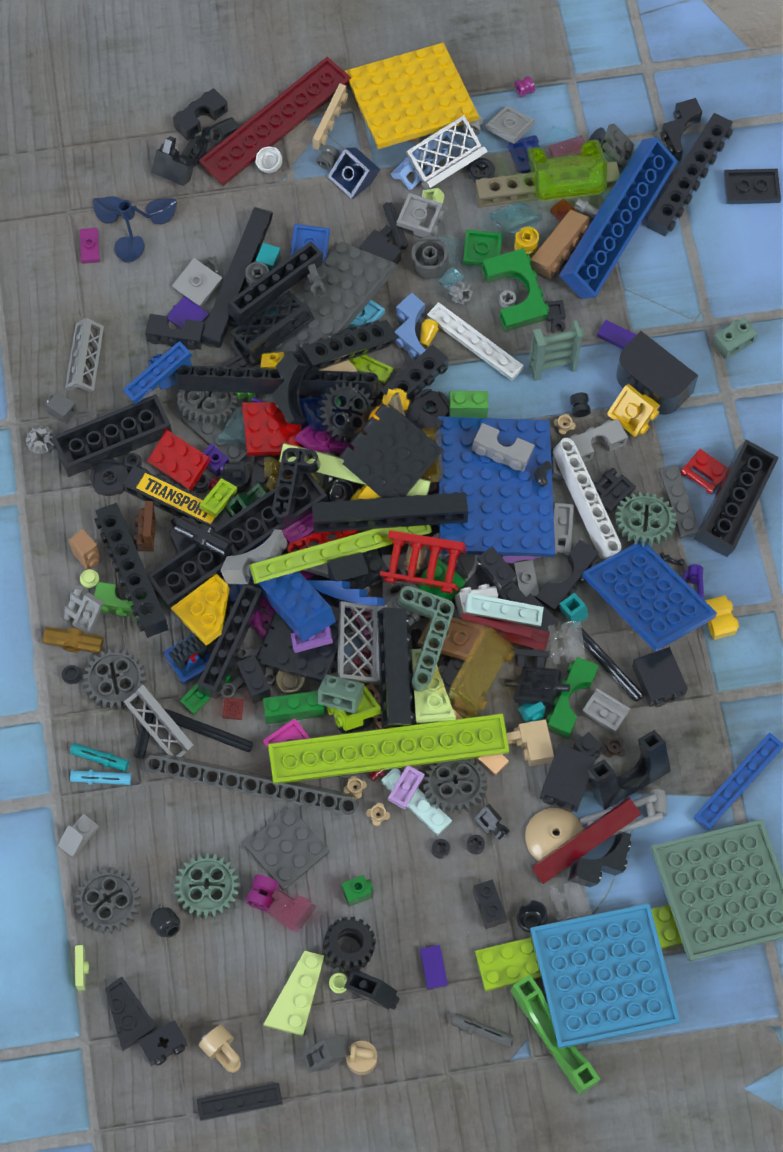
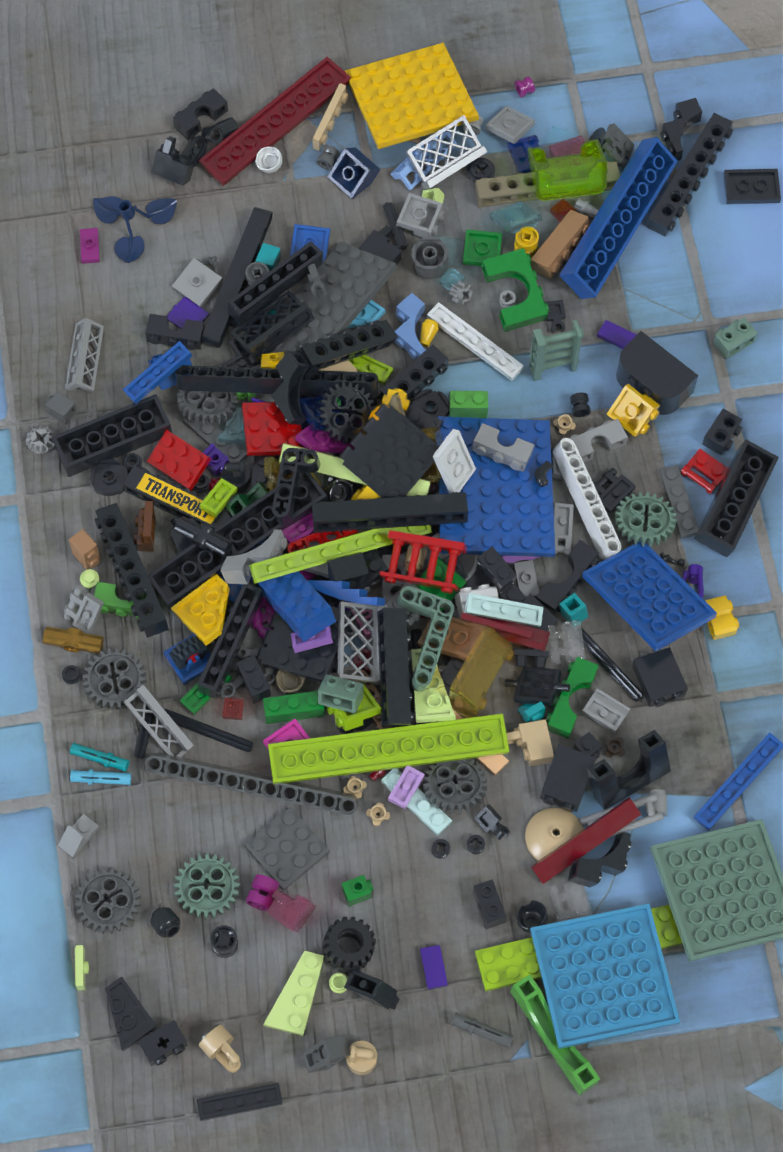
(224, 941): none -> black wheel
(454, 462): none -> white plate
(719, 430): none -> black brick

